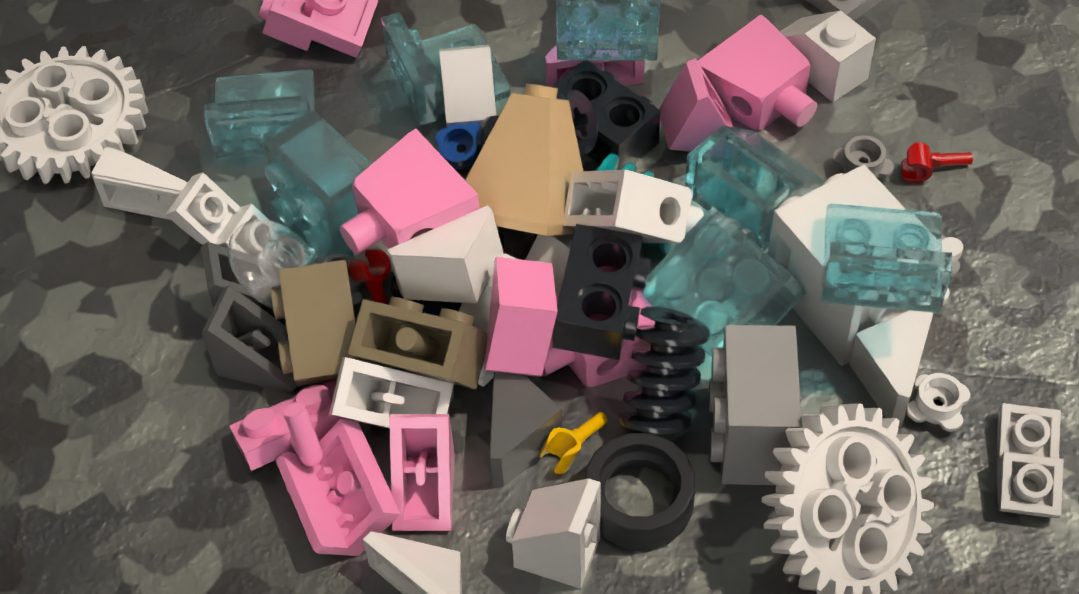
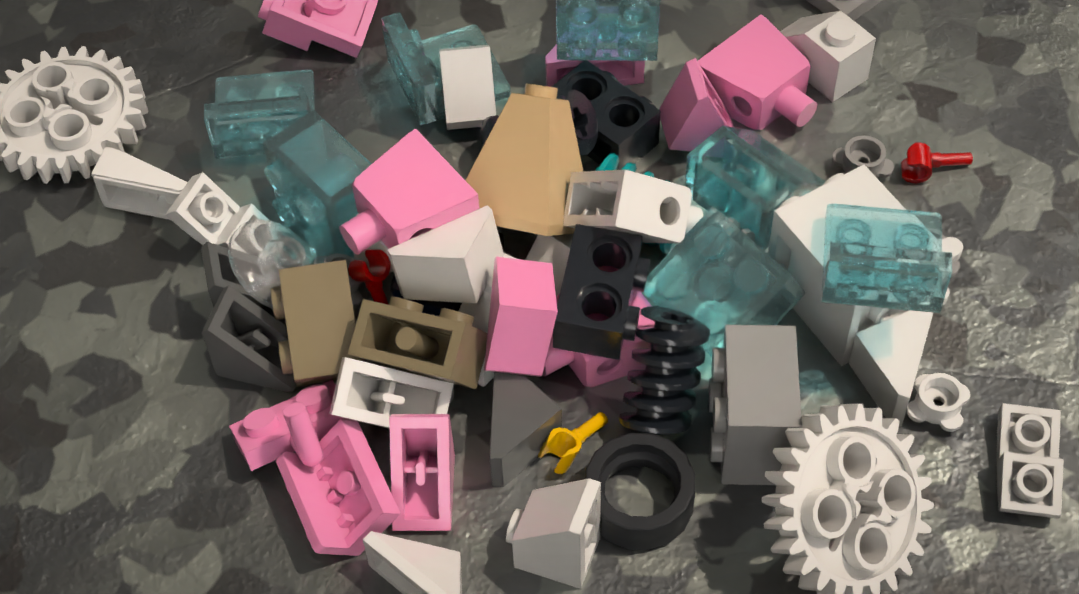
(452, 137): blue plate -> none

